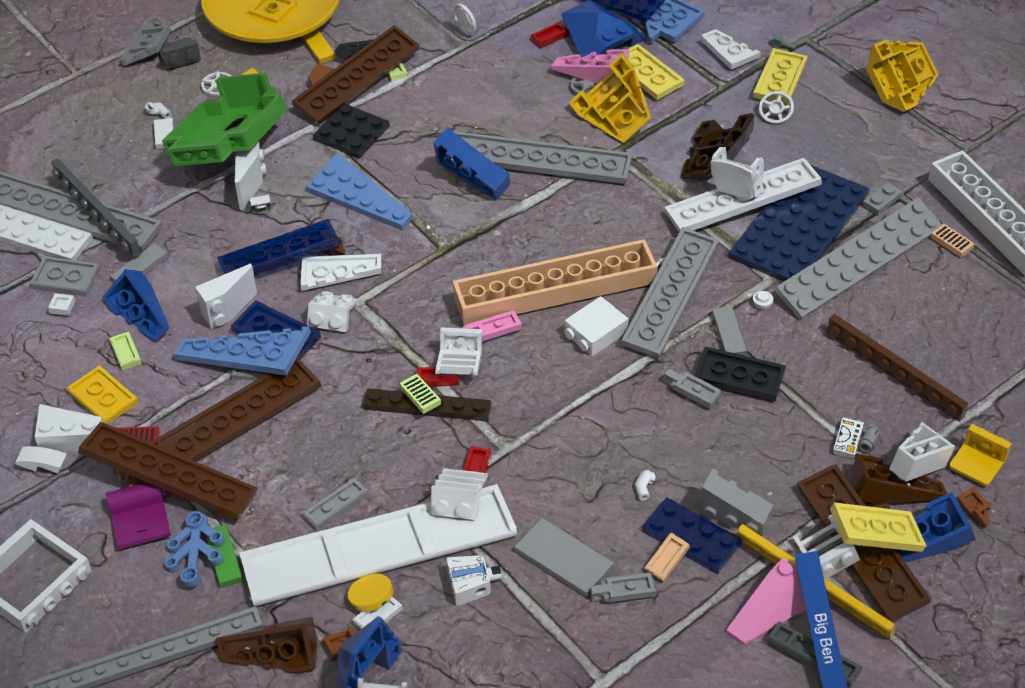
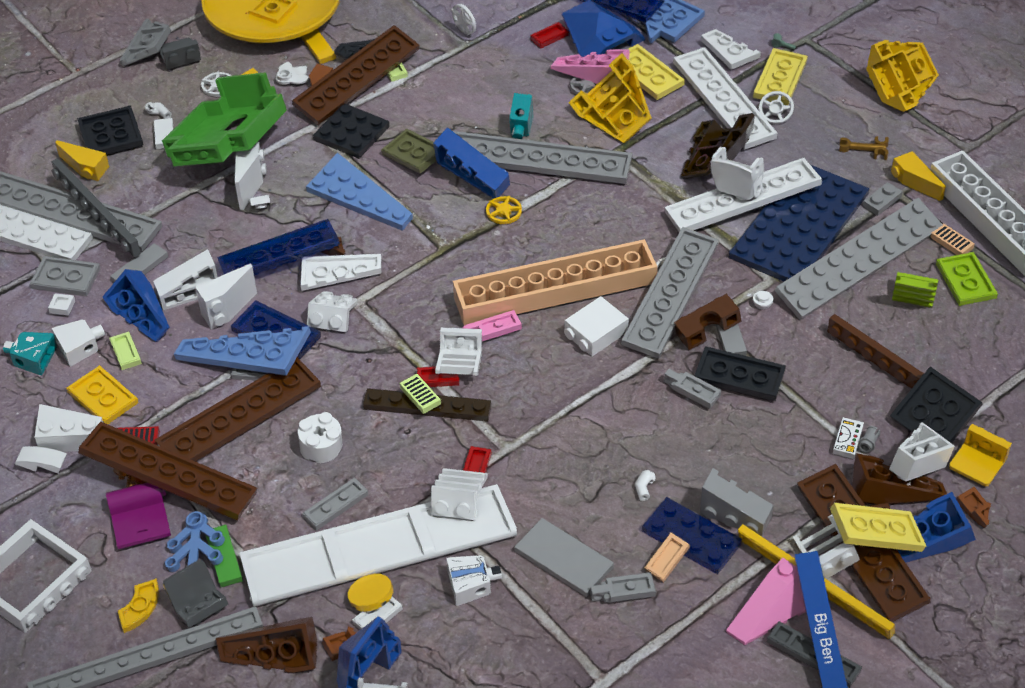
(32, 351): none -> teal torso
(77, 340): none -> white torso
(85, 161): none -> yellow slope
(111, 130): none -> black plate
(140, 606): none -> yellow tile
(179, 284): none -> white wedge
(194, 594): none -> dark grey bracket
(289, 74): none -> white plate
(320, 437): none -> white brick
(411, 151): none -> olive tile
(504, 210): none -> yellow wheel
(521, 123): none -> teal torso
(719, 311): none -> reddish brown arch
(722, 94): none -> white plate
(878, 147): none -> pearl gold bar
(915, 289): none -> lime plate
(916, 175): none -> yellow slope
(938, 405): none -> black plate
(966, 278): none -> lime tile

